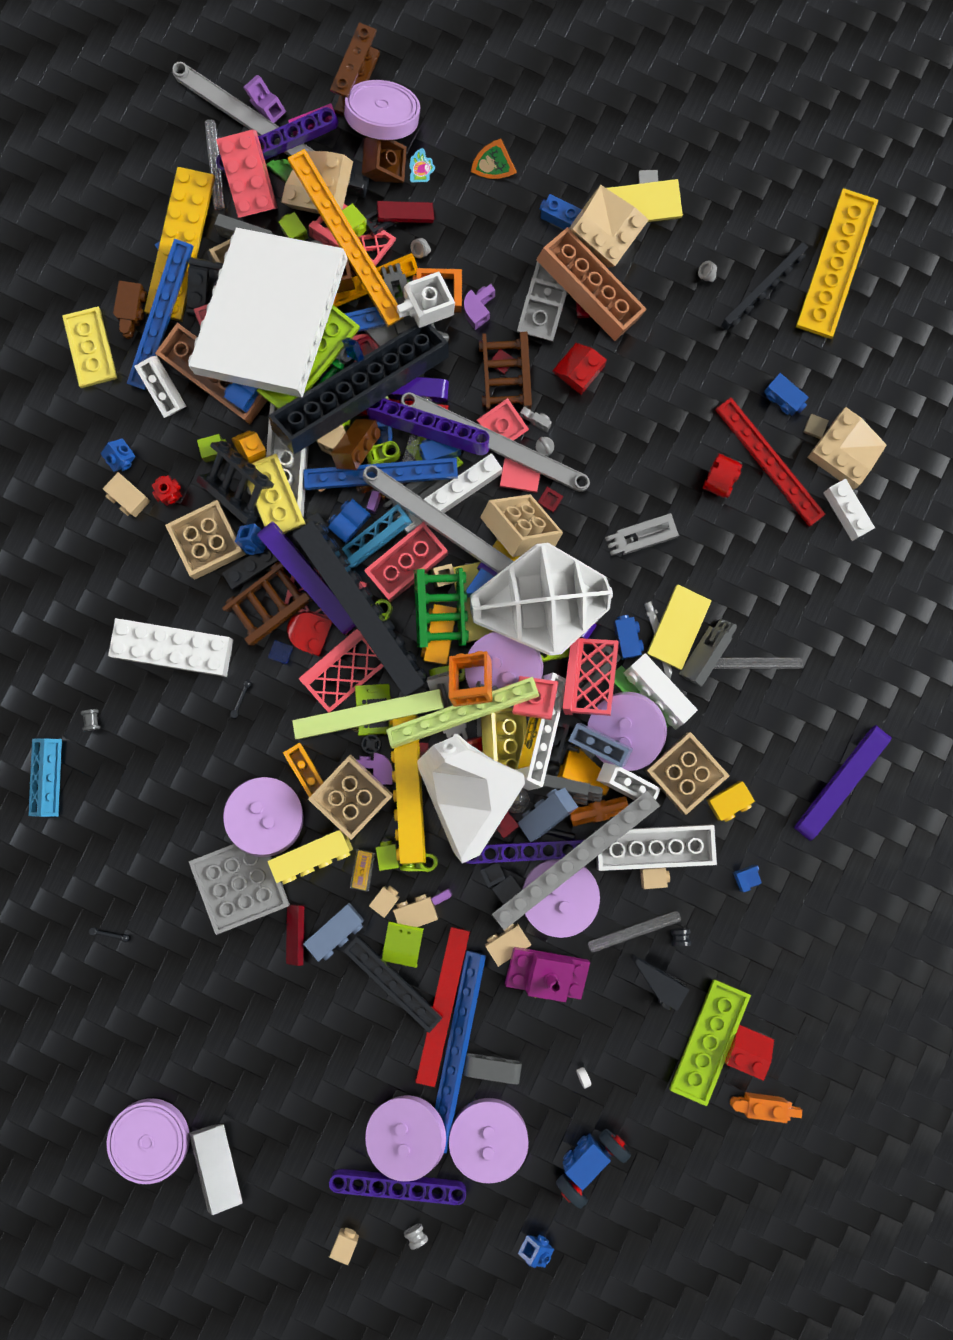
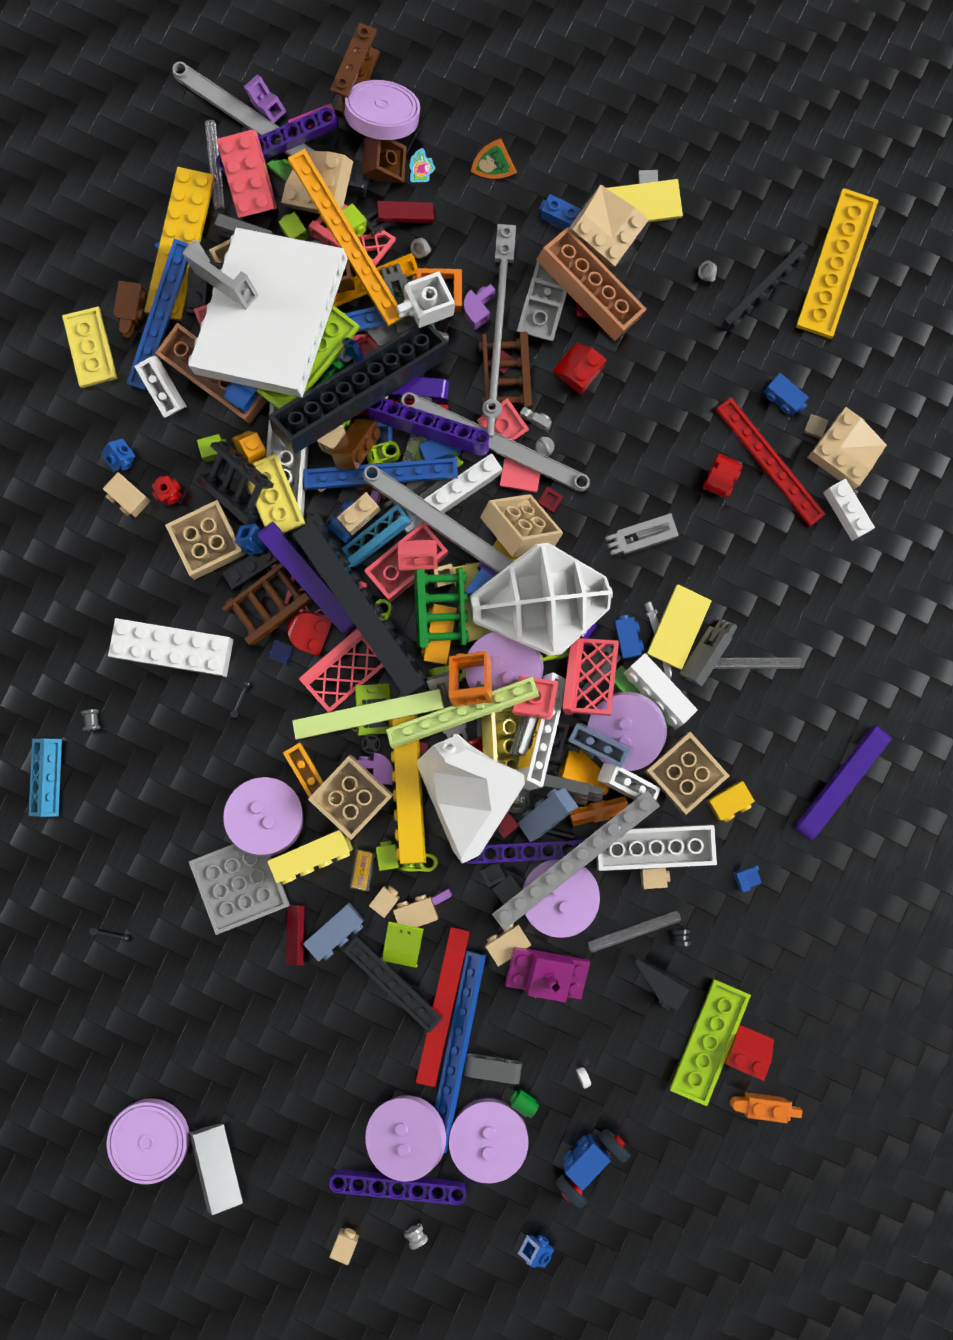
(239, 289): none -> light grey panel
(359, 513): none -> tan brick
(417, 554): none -> coral panel
(504, 254): none -> light grey bar
(523, 736): none -> light grey tile
(523, 1103): none -> green brick

